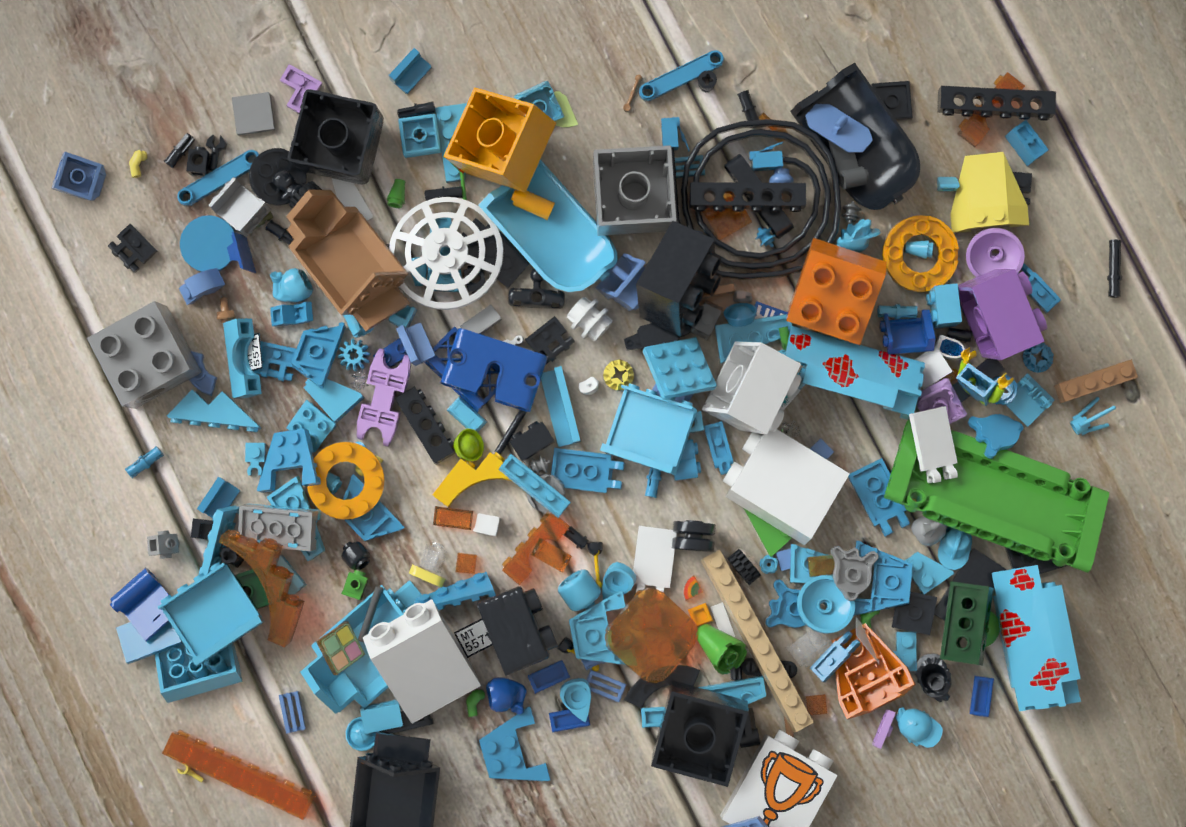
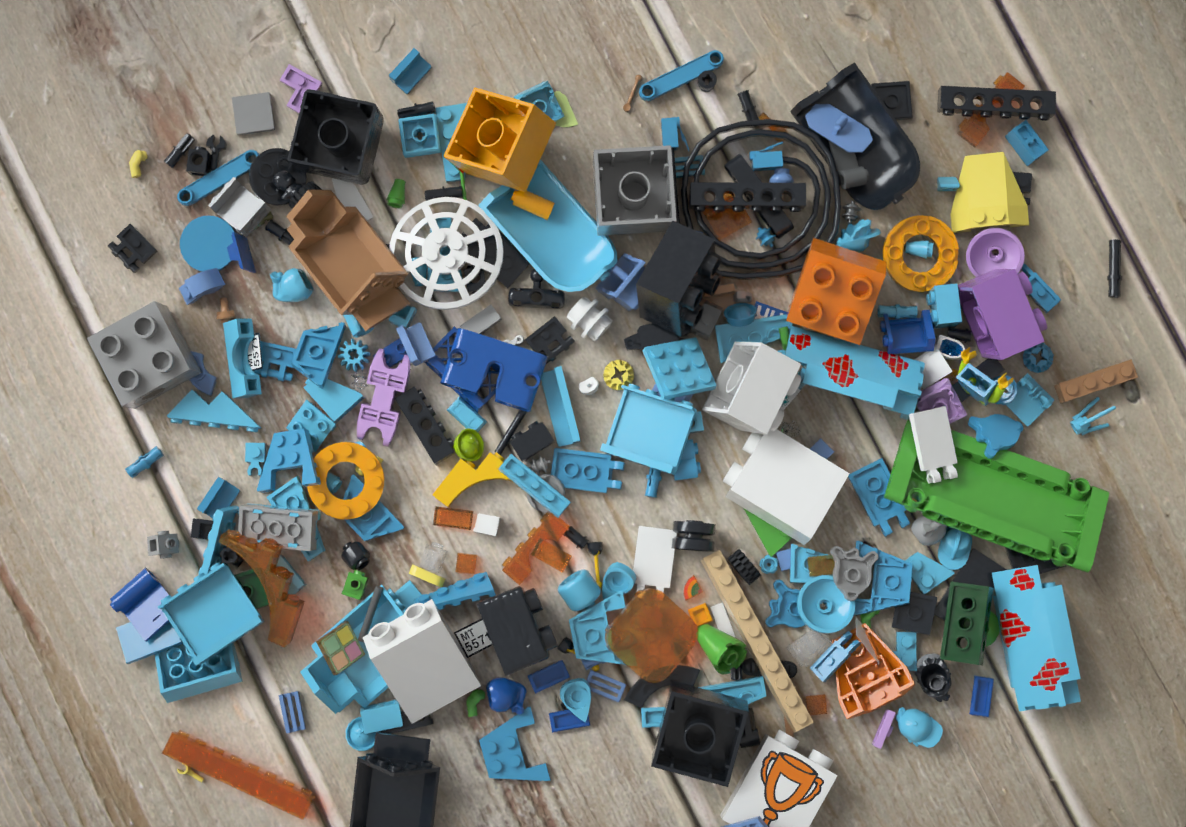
(79, 177): medium blue slope -> none
(291, 314): dark azure slope -> none
(719, 446): dark azure hinge -> none

